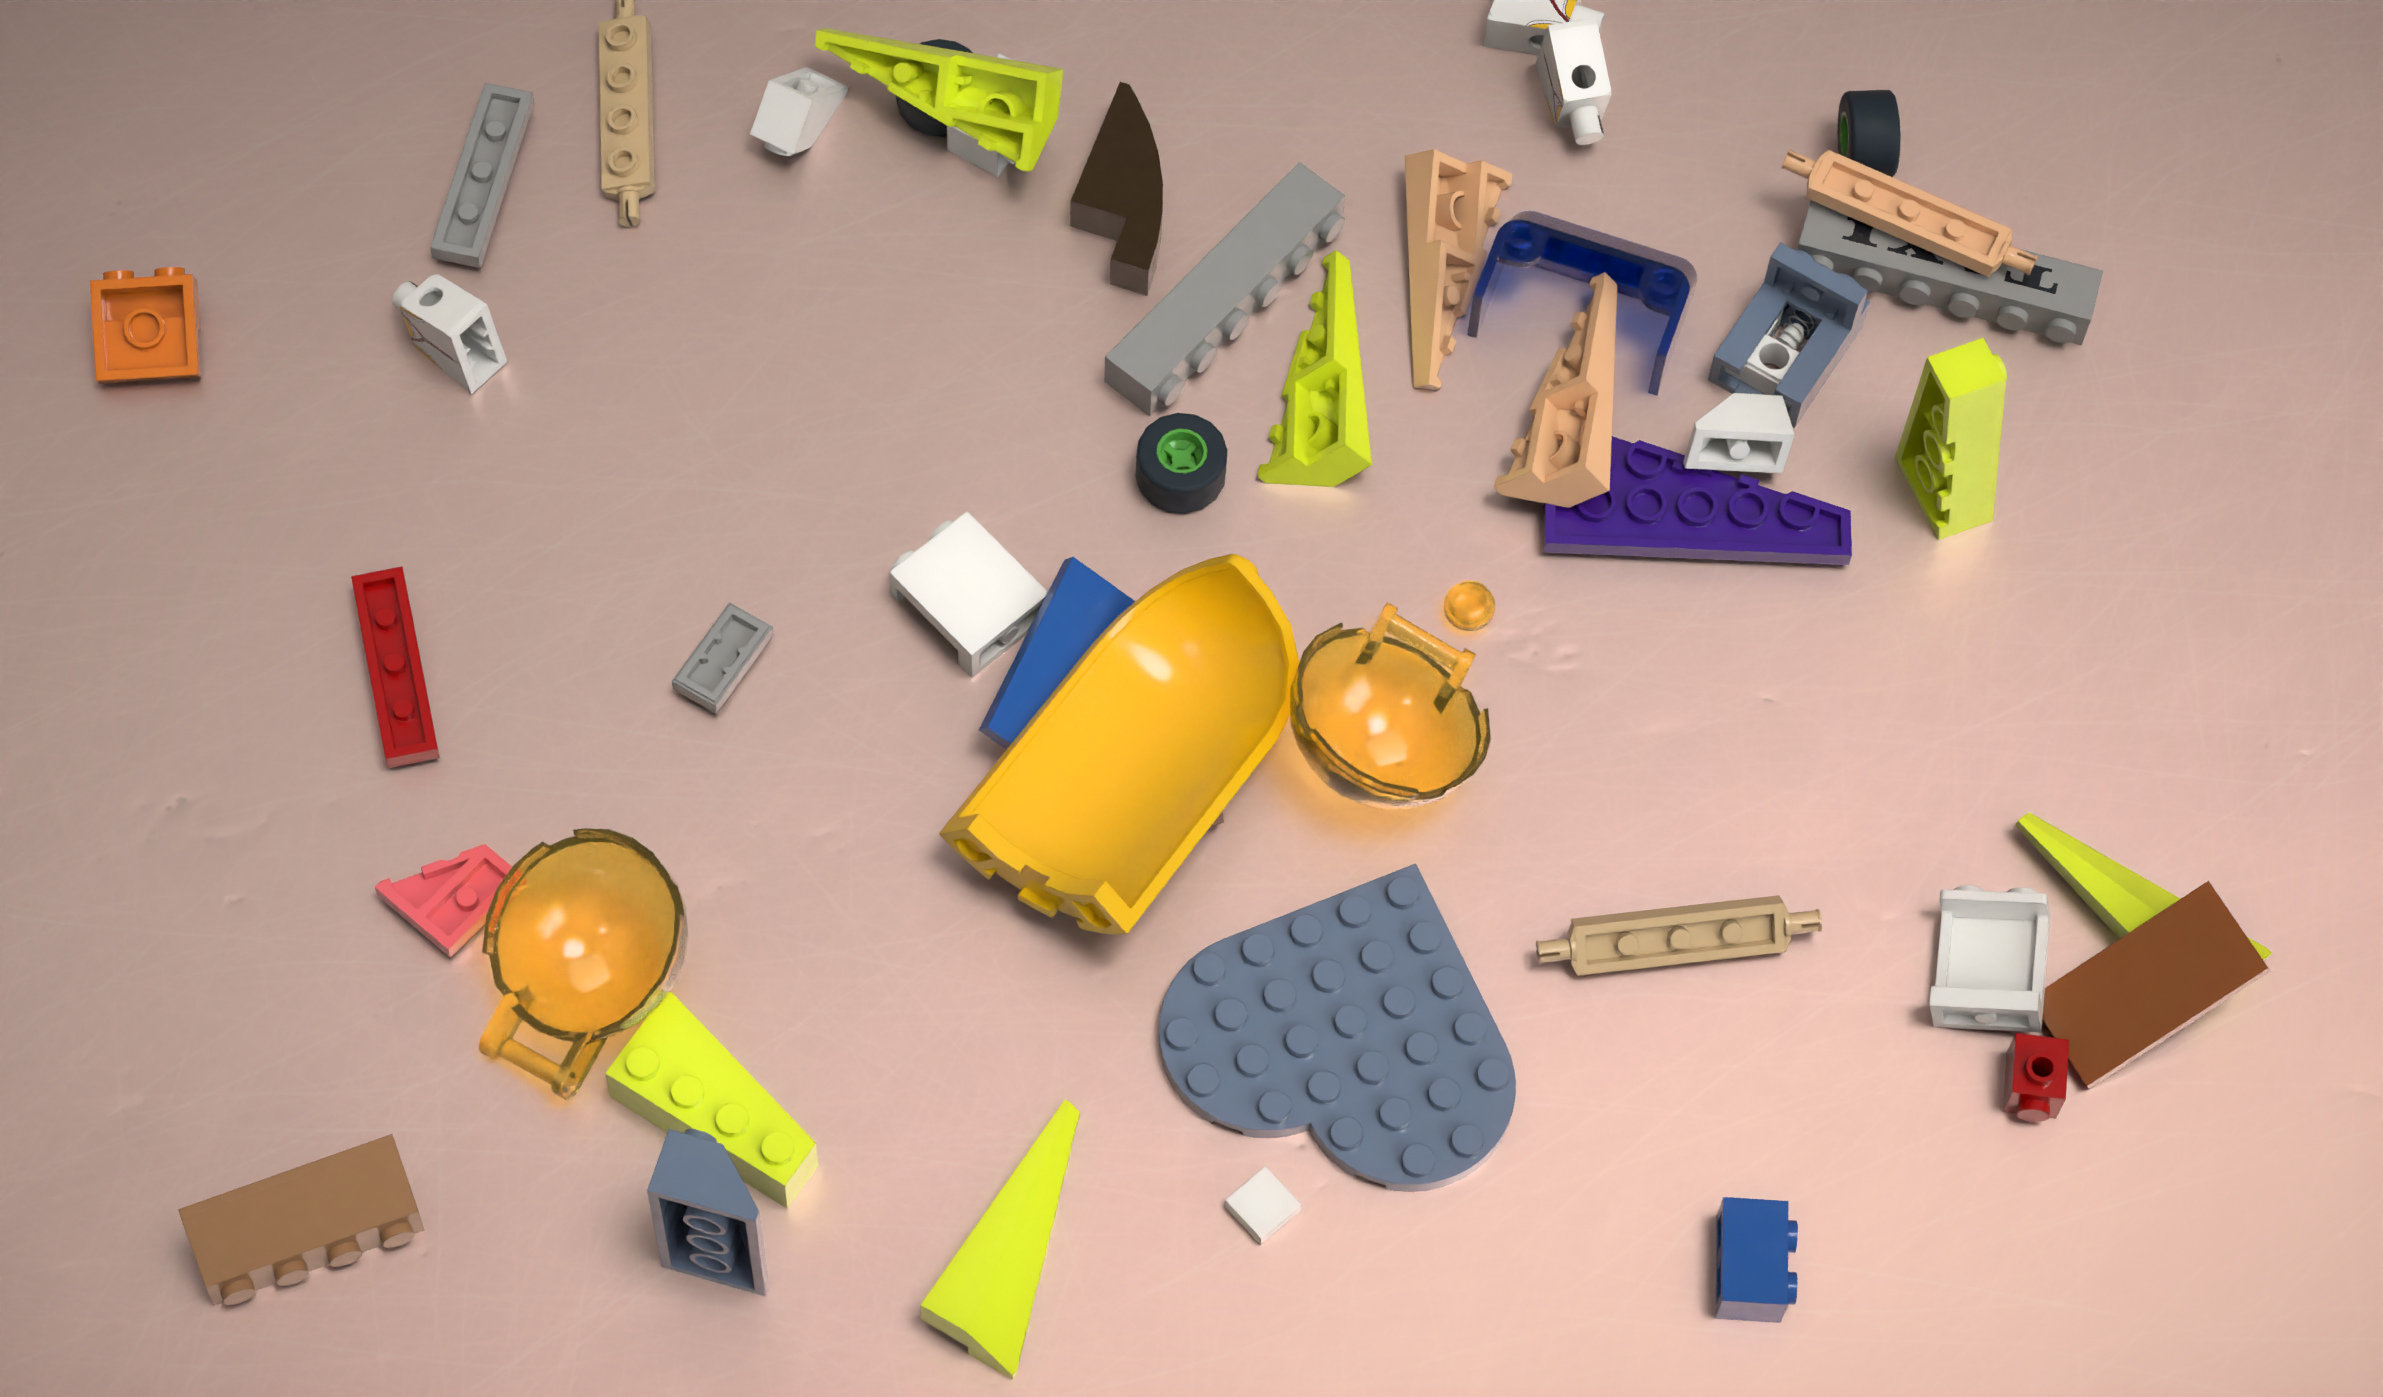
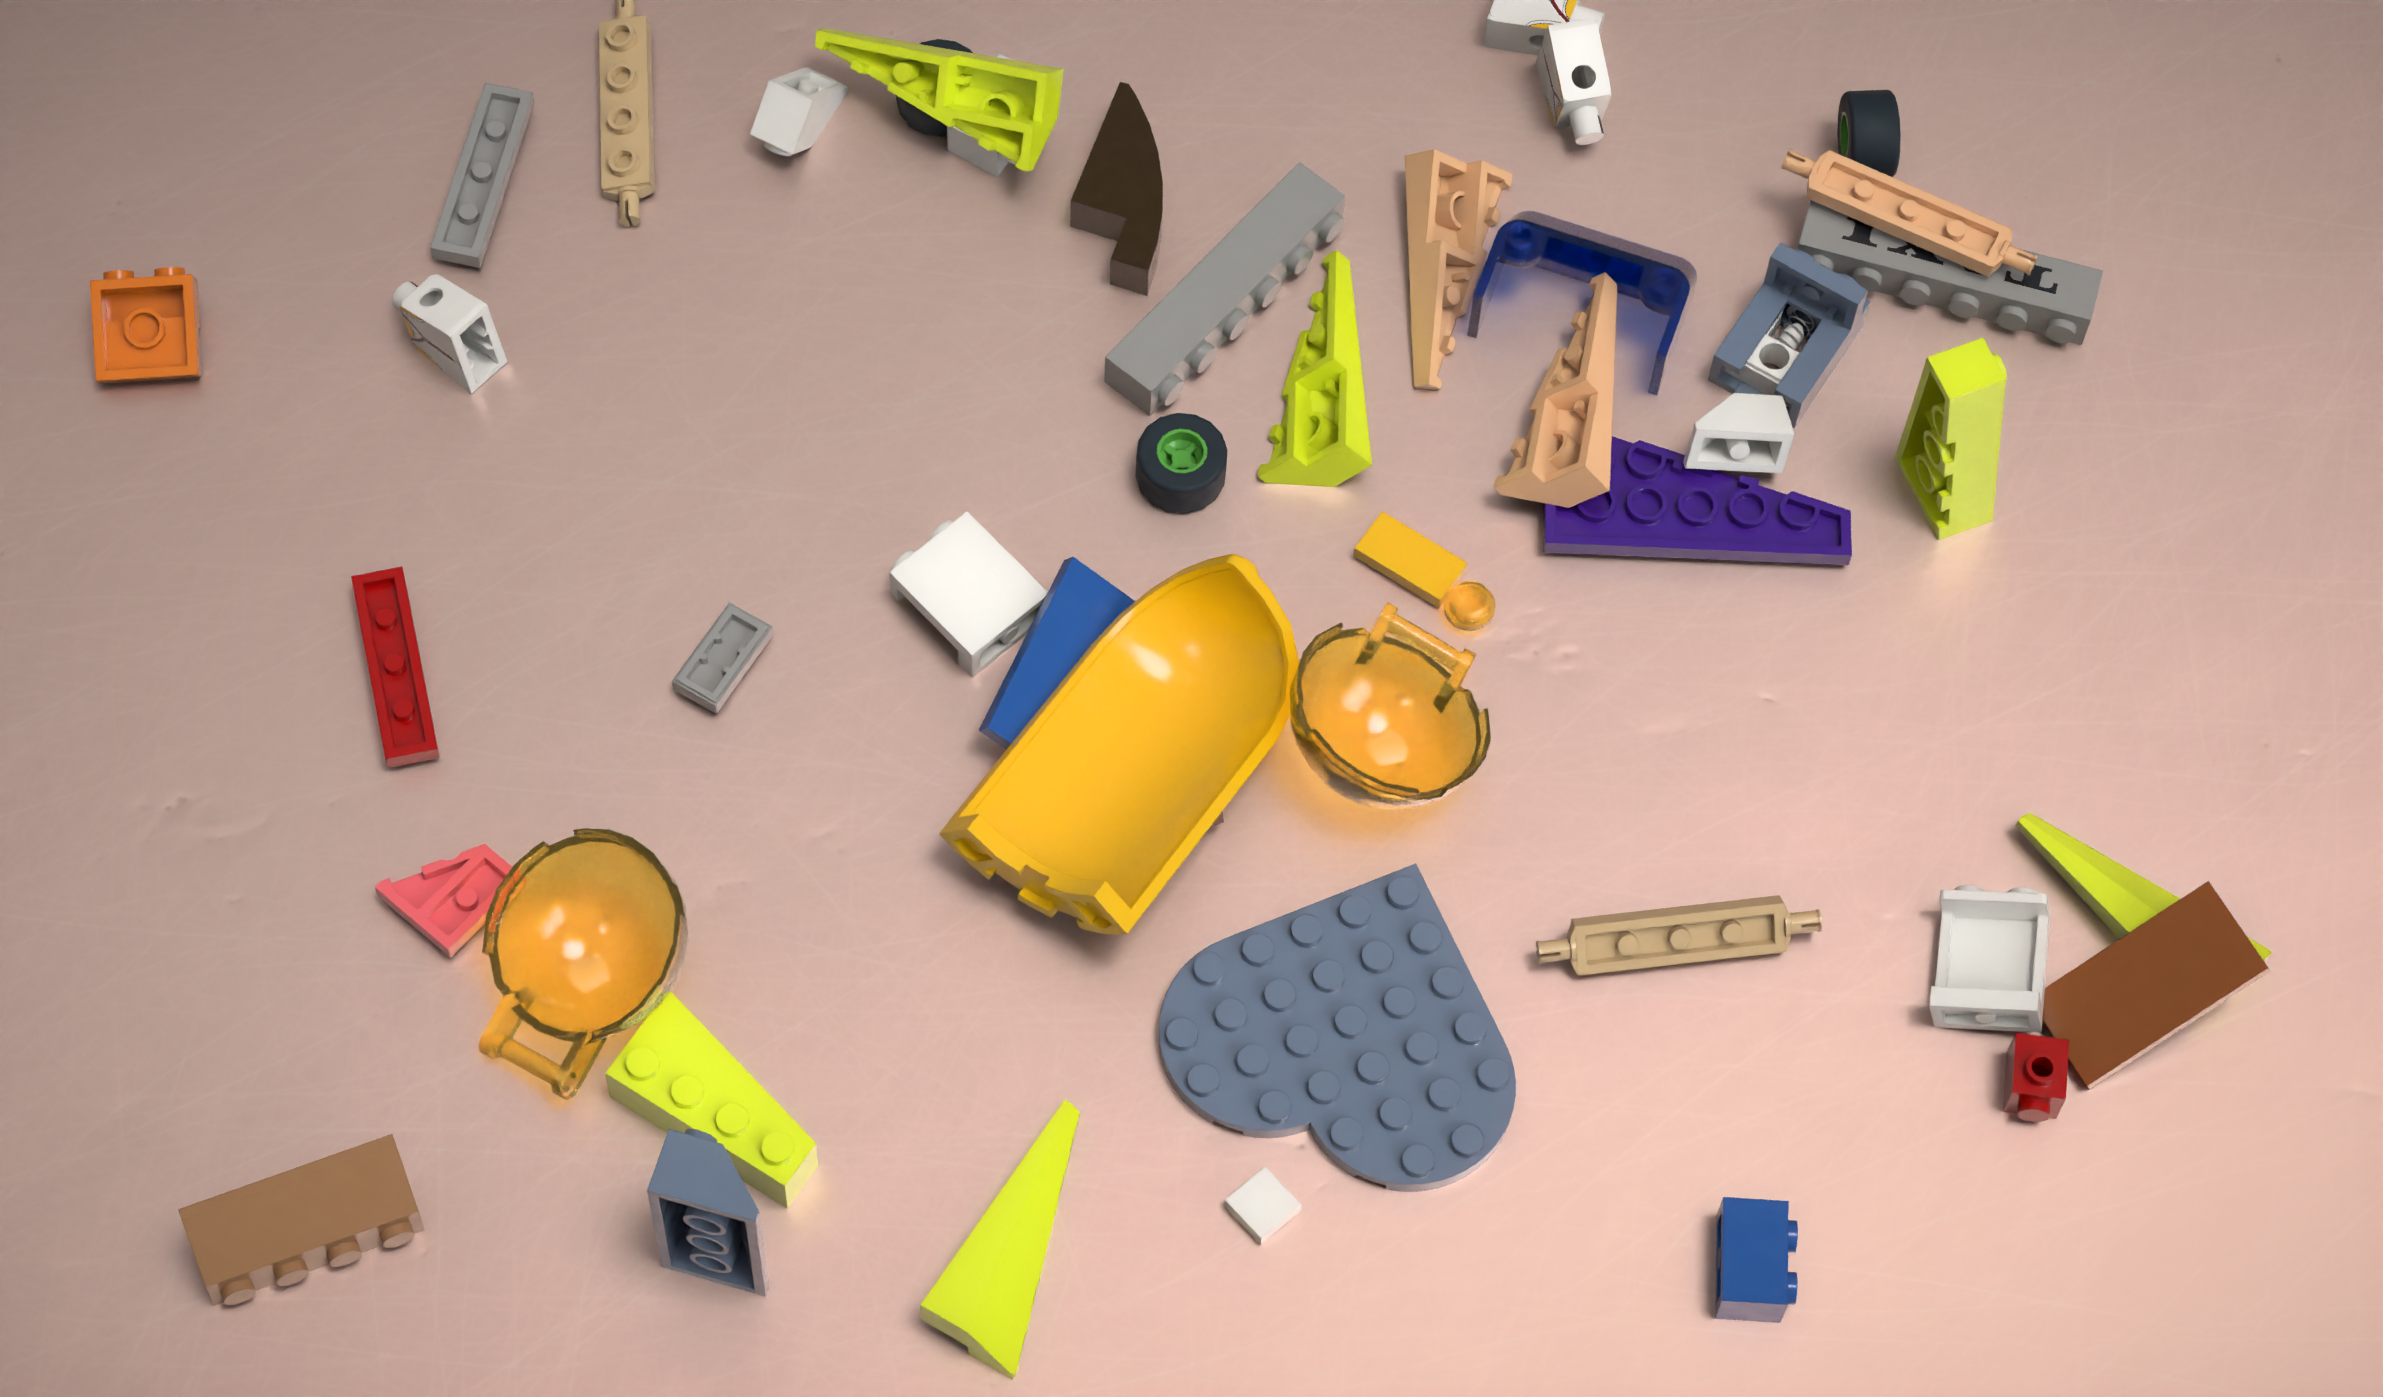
(1410, 559): none -> yellow tile

